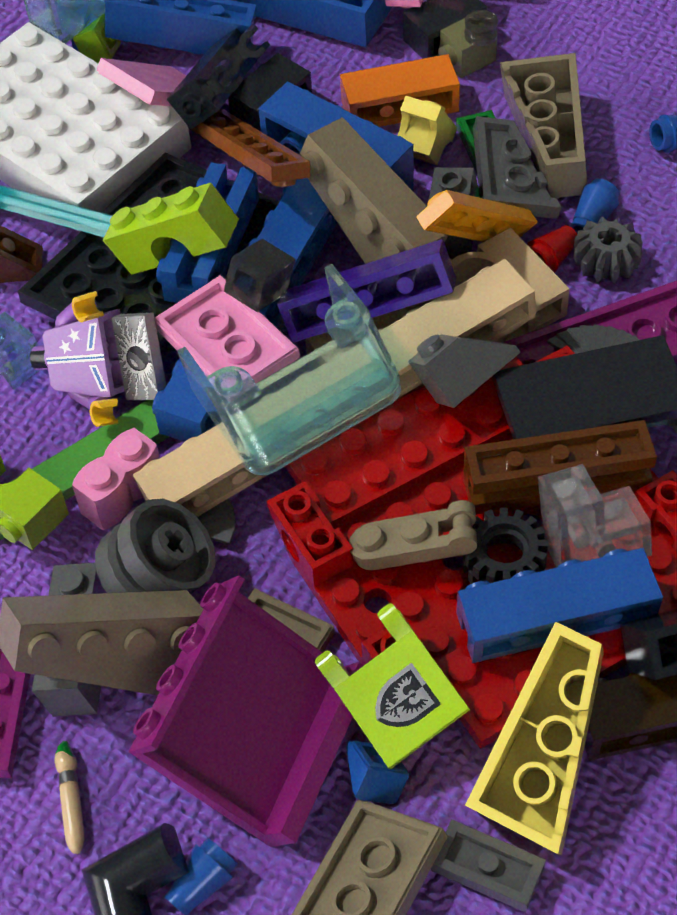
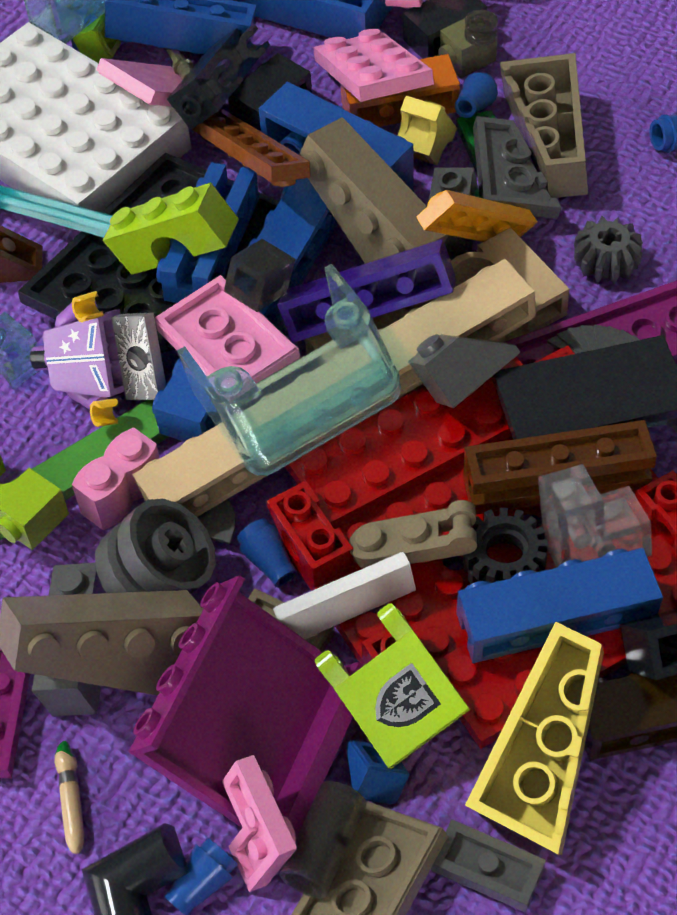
(180, 64): none -> olive piece
(265, 835): none -> bright pink plate
(266, 550): none -> blue cone
(323, 839): none -> clear smoke pin
(347, 596): none -> white tile
(372, 65): none -> bright pink plate
(476, 94): none -> blue cone
(554, 246): red cone -> none
(596, 200): blue cone -> none

